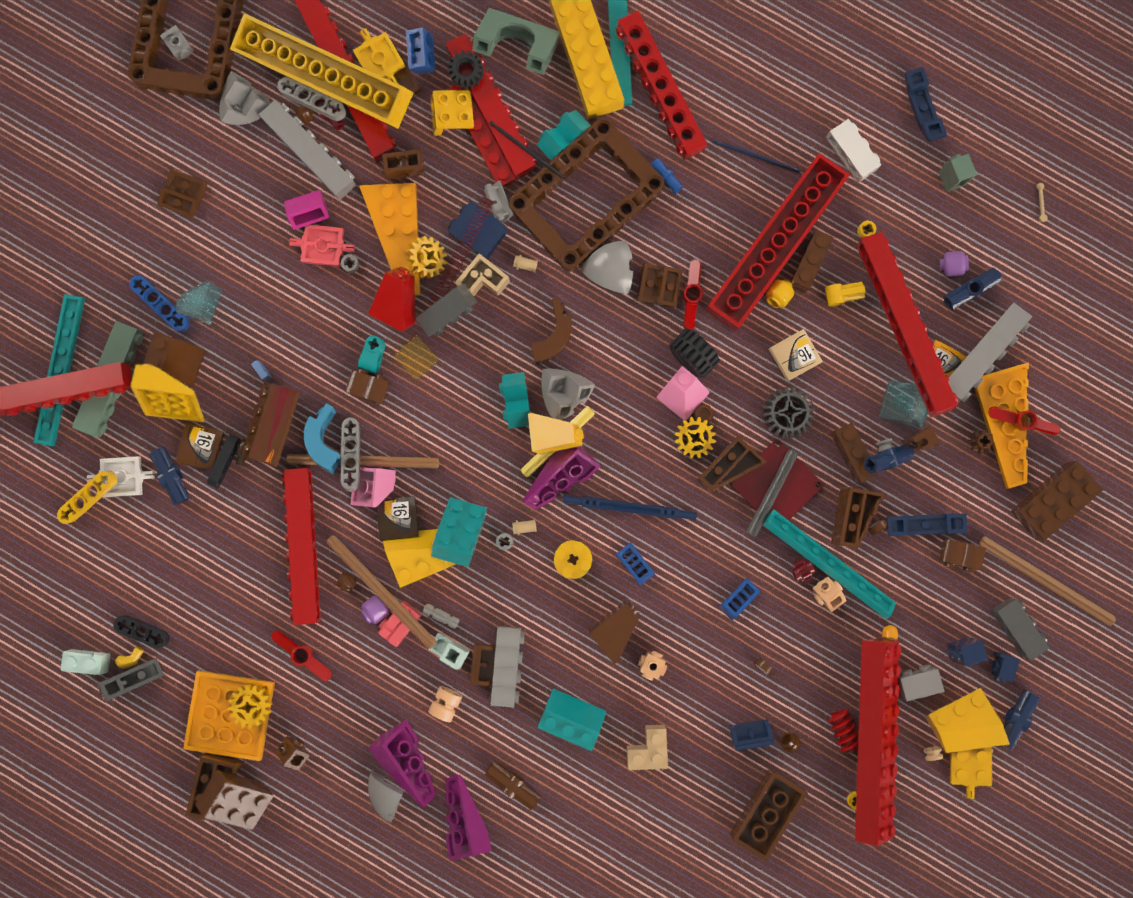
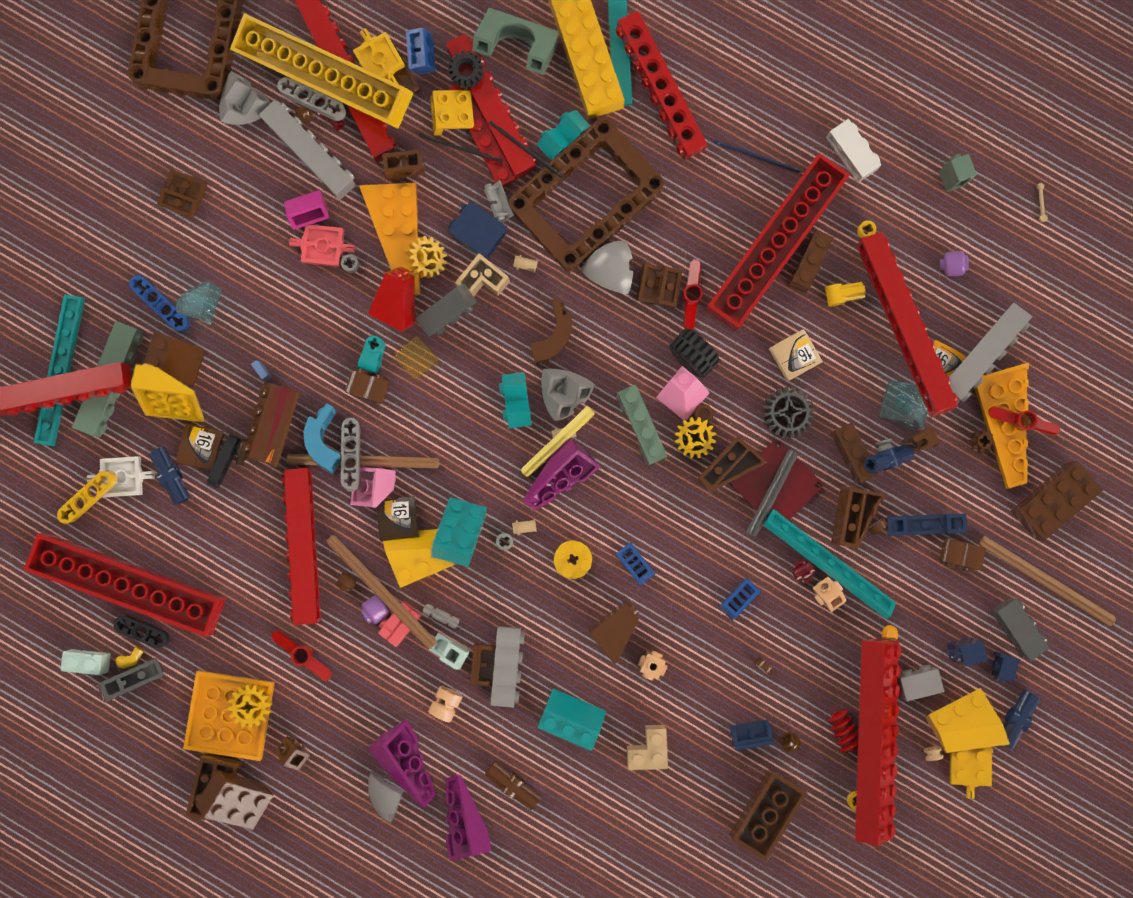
(125, 584): none -> red brick
(177, 43): light grey brick -> none
(460, 148): none -> black piece
(469, 244): dark red piece -> none
(553, 434): yellow slope -> none
(629, 507): dark blue axle -> none
(635, 409): none -> sand green arch
(671, 181): blue pin -> none
(779, 293): yellow head -> none
(922, 105): dark blue slope -> none
(981, 283): dark blue piece -> none

